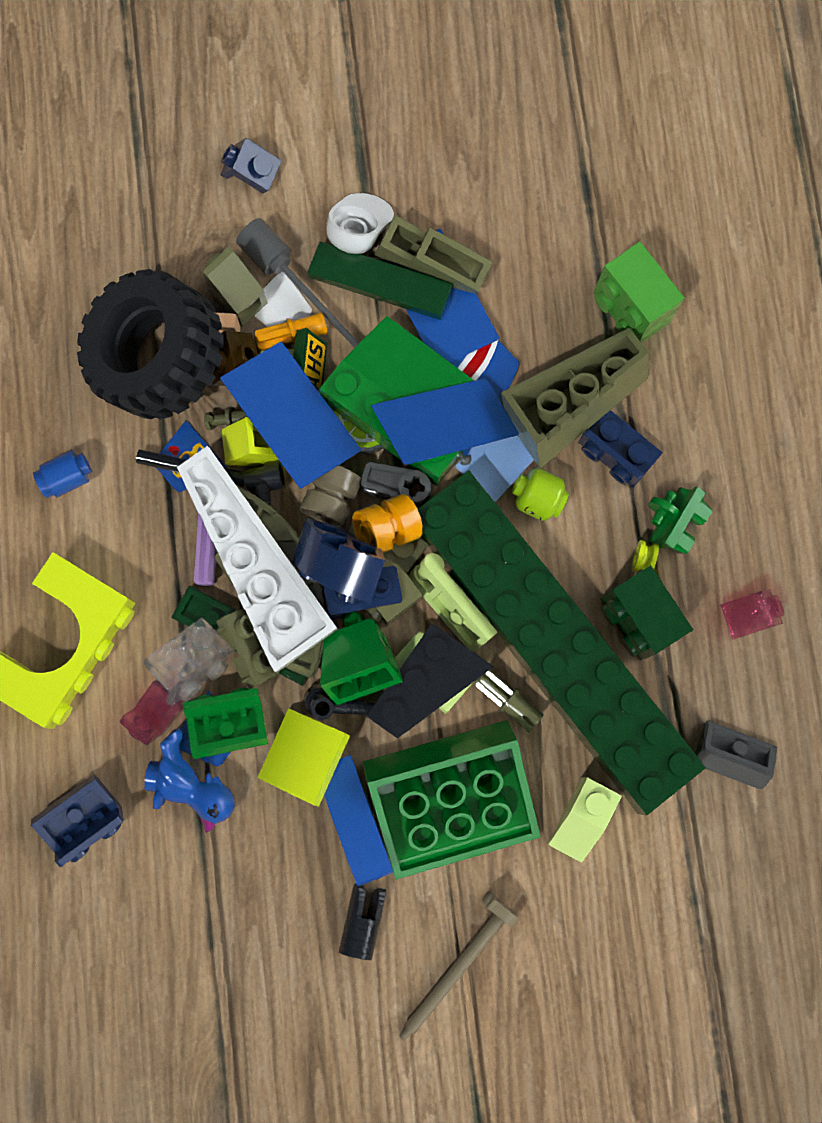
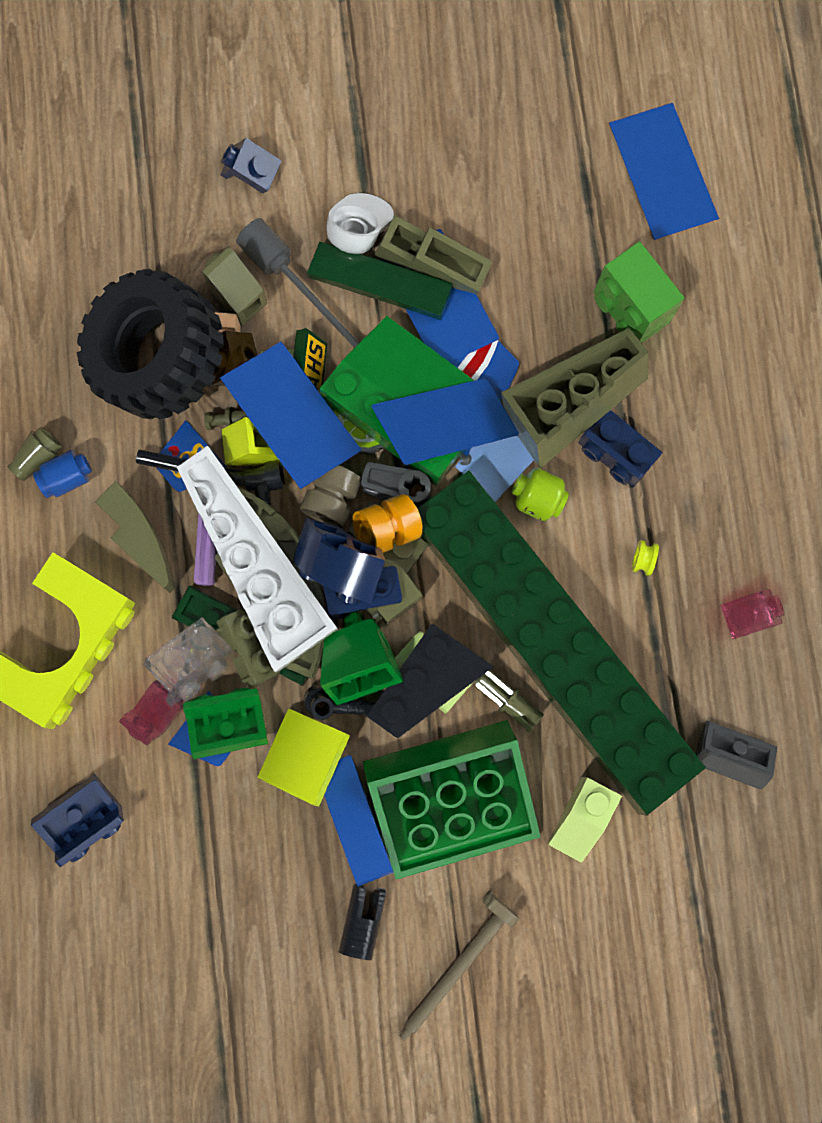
(36, 450): none -> olive cone
(137, 534): none -> olive slope
(177, 782): blue animal -> none
(282, 302): white sticker -> none
(286, 332): light orange axle -> none
(451, 602): yellowish green plate -> none
(645, 614): dark green brick -> none
(663, 171): none -> blue sticker
(673, 516): green hips -> none

